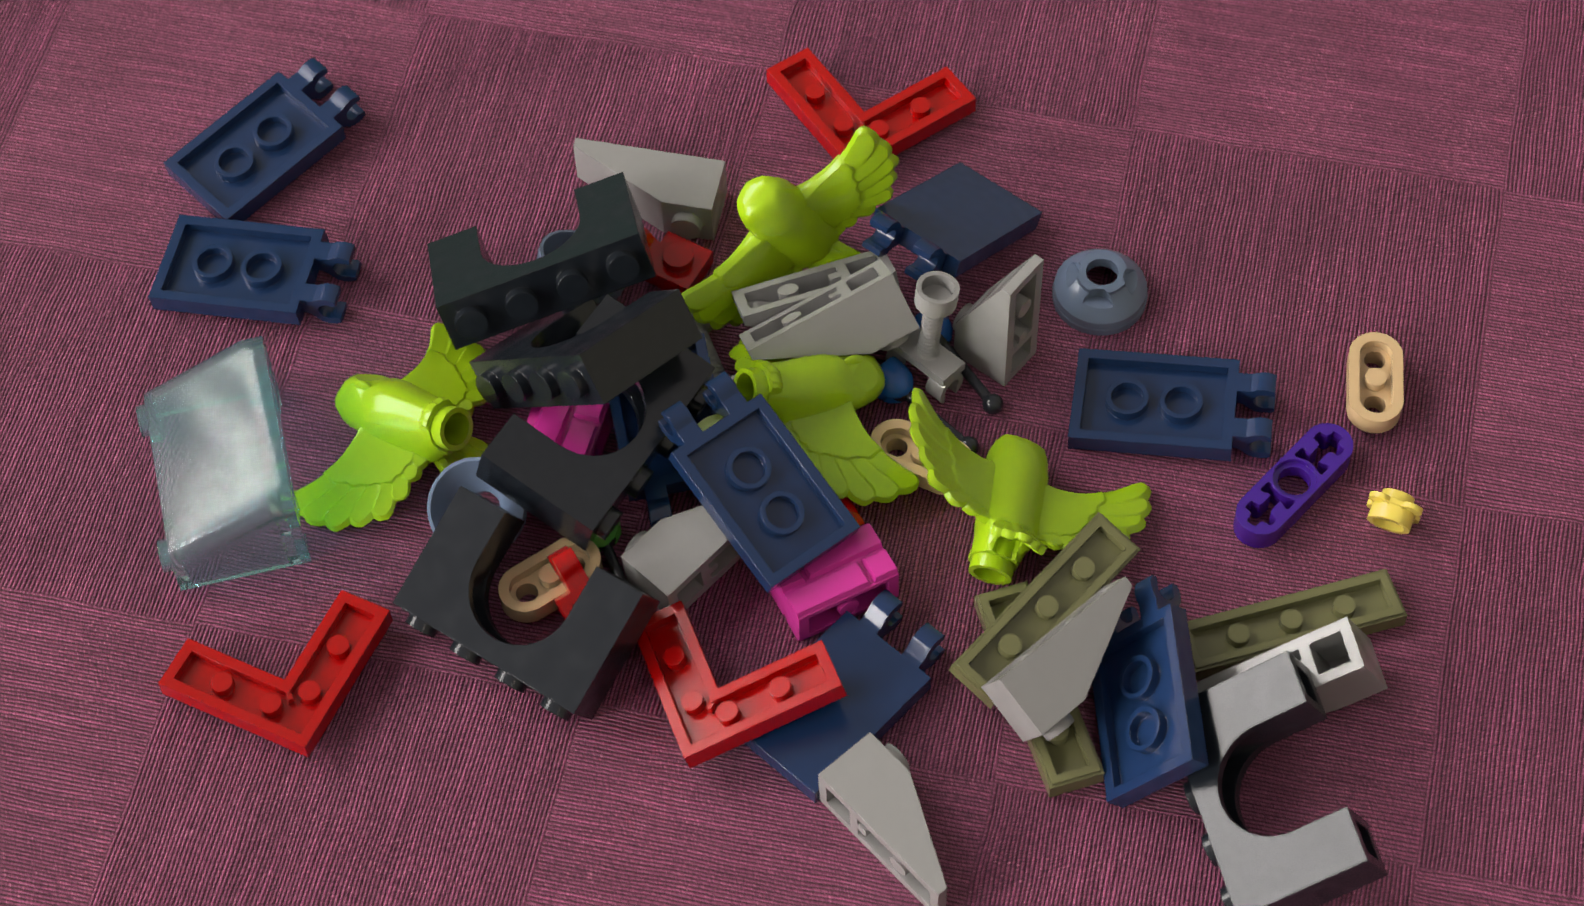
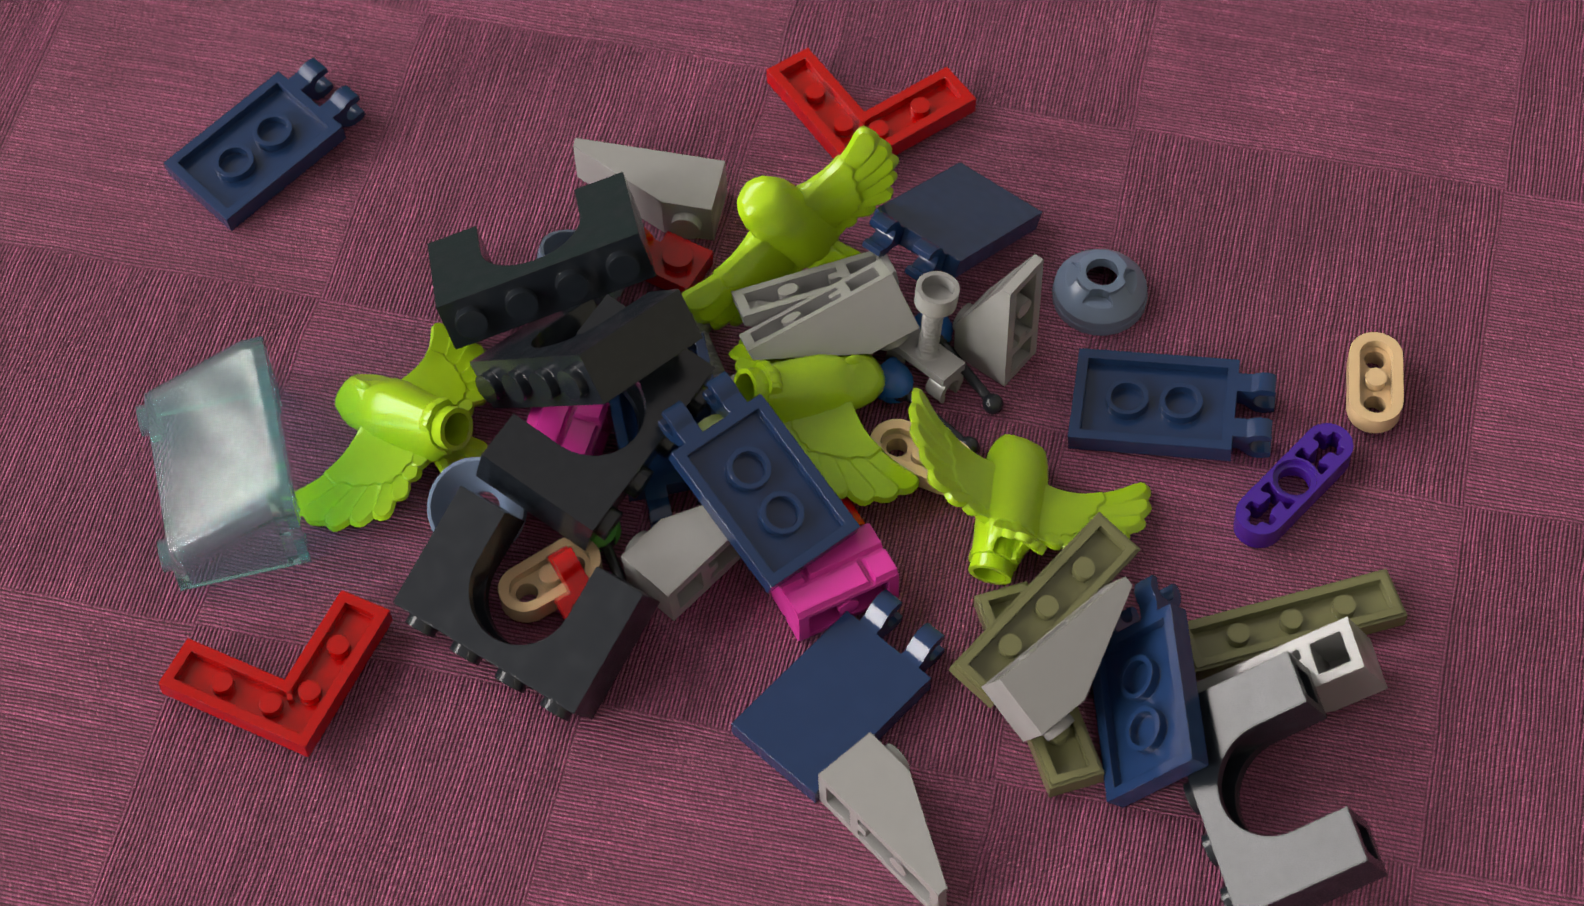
(252, 271): dark blue tile -> none
(718, 718): red plate -> none
(1393, 510): light yellow plate -> none

